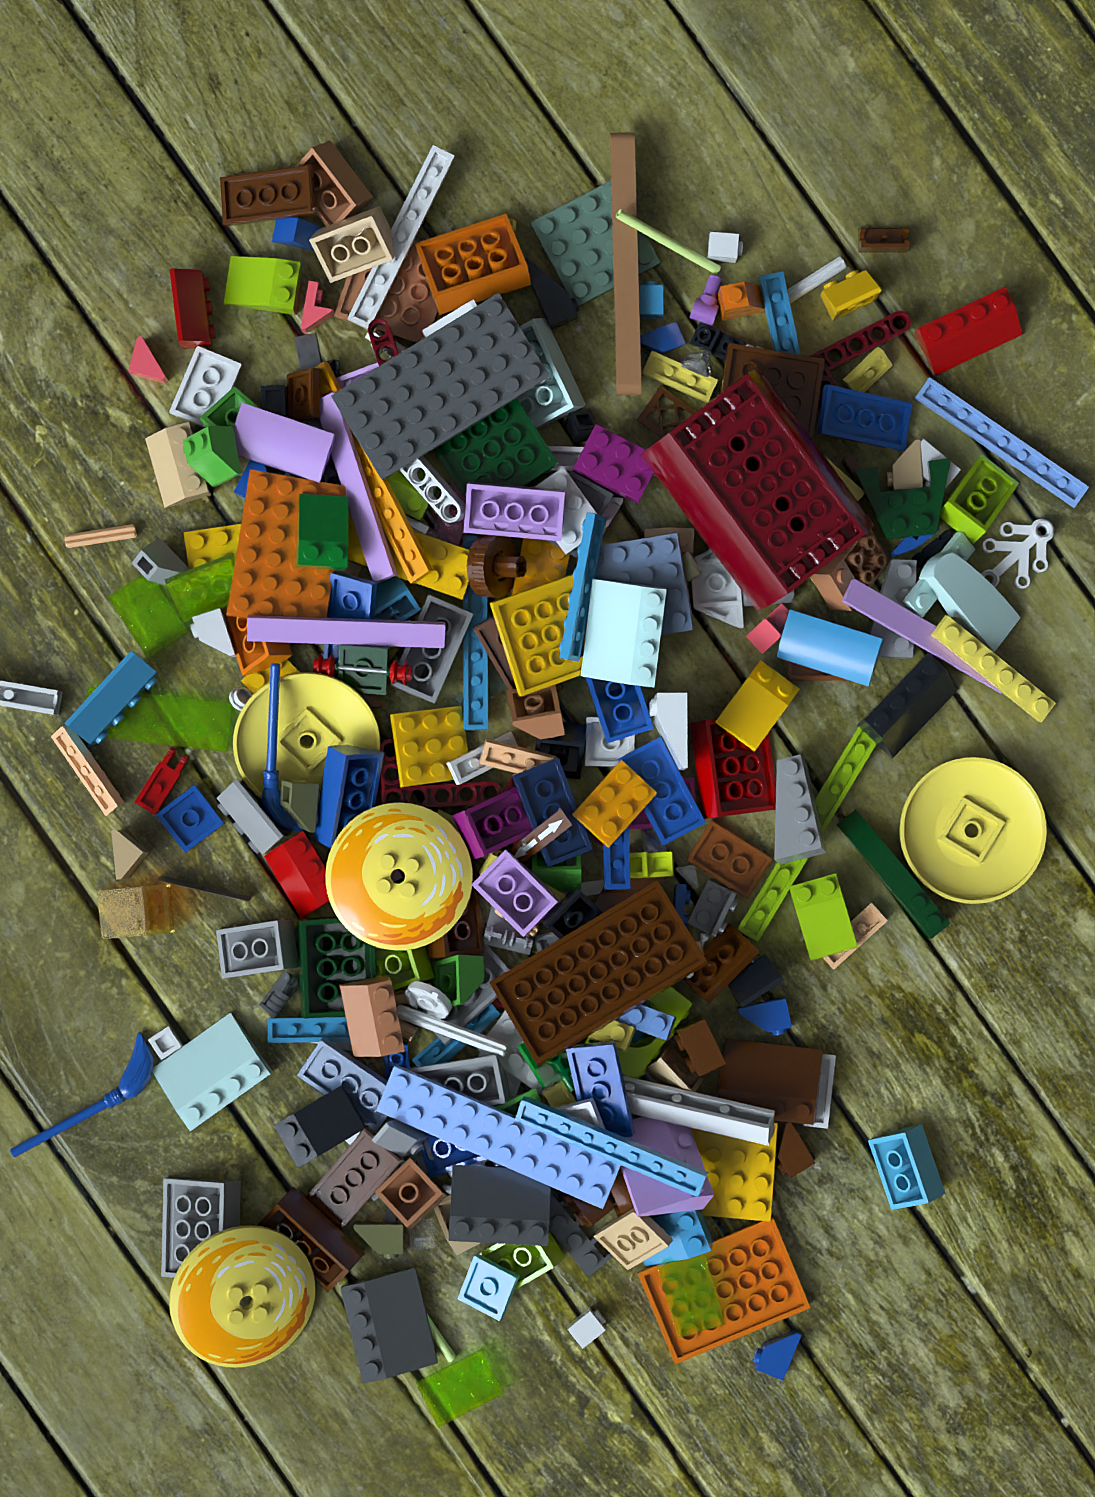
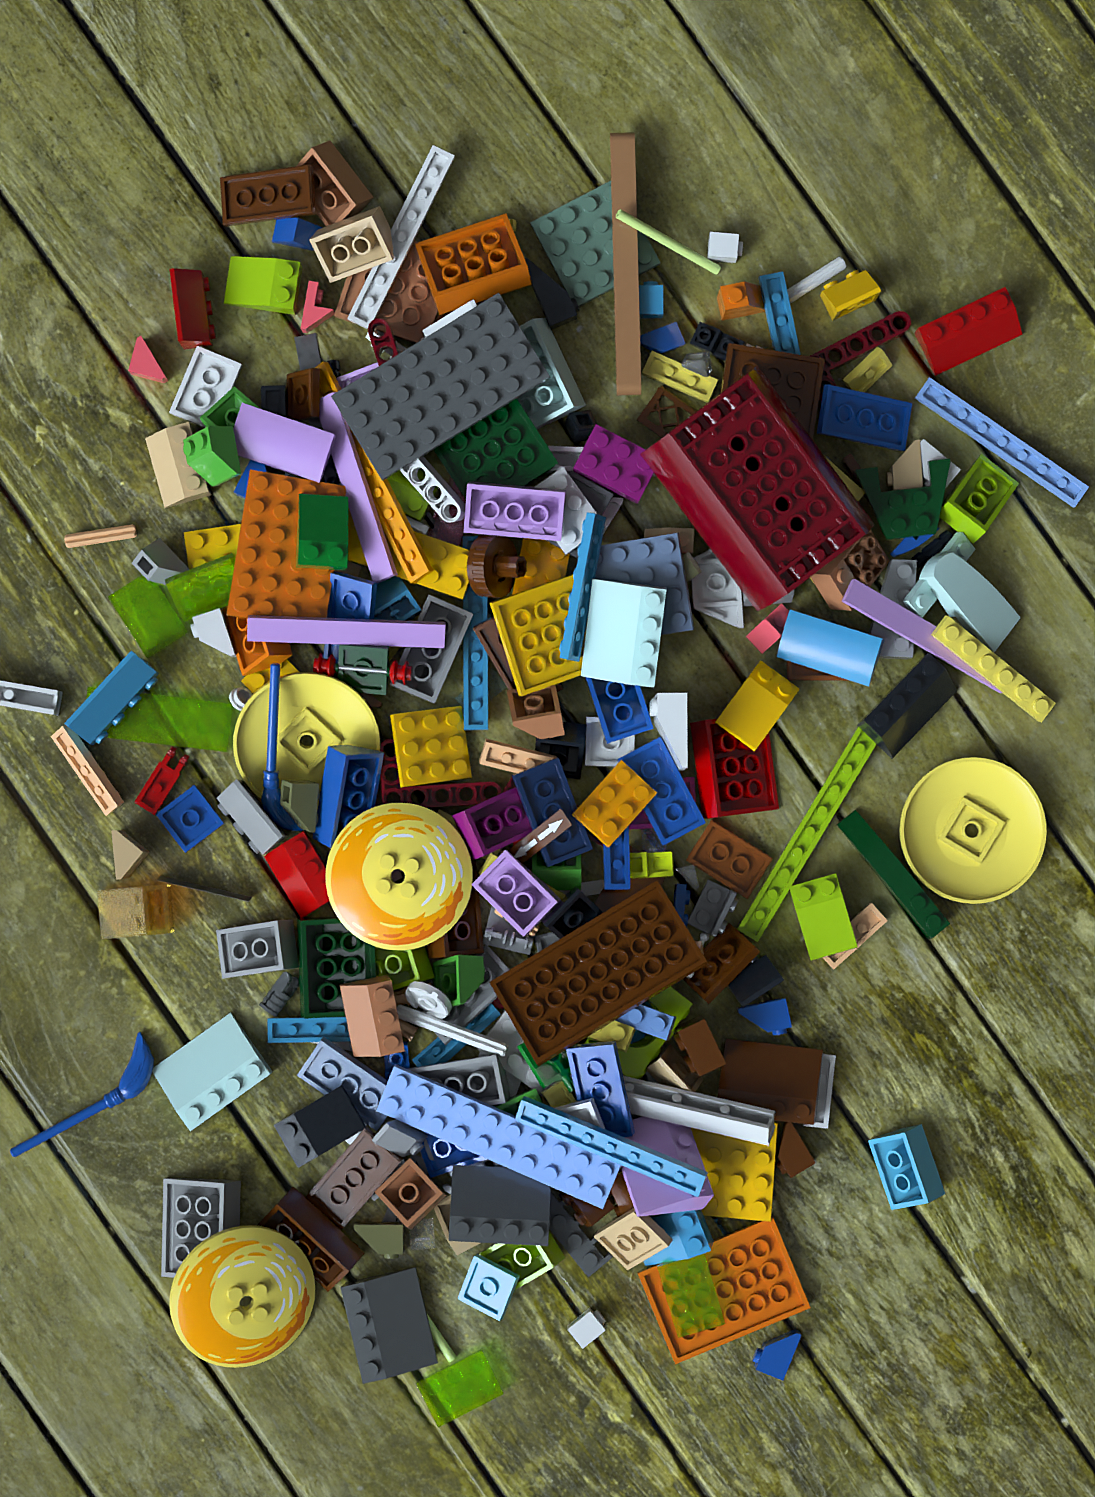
(165, 1042): white plate -> none
(468, 766): white plate -> none
(706, 305): medium lavender pin -> none
(796, 819): light grey wedge -> none
(883, 240): reddish brown hinge -> none
(1020, 550): white plant -> none

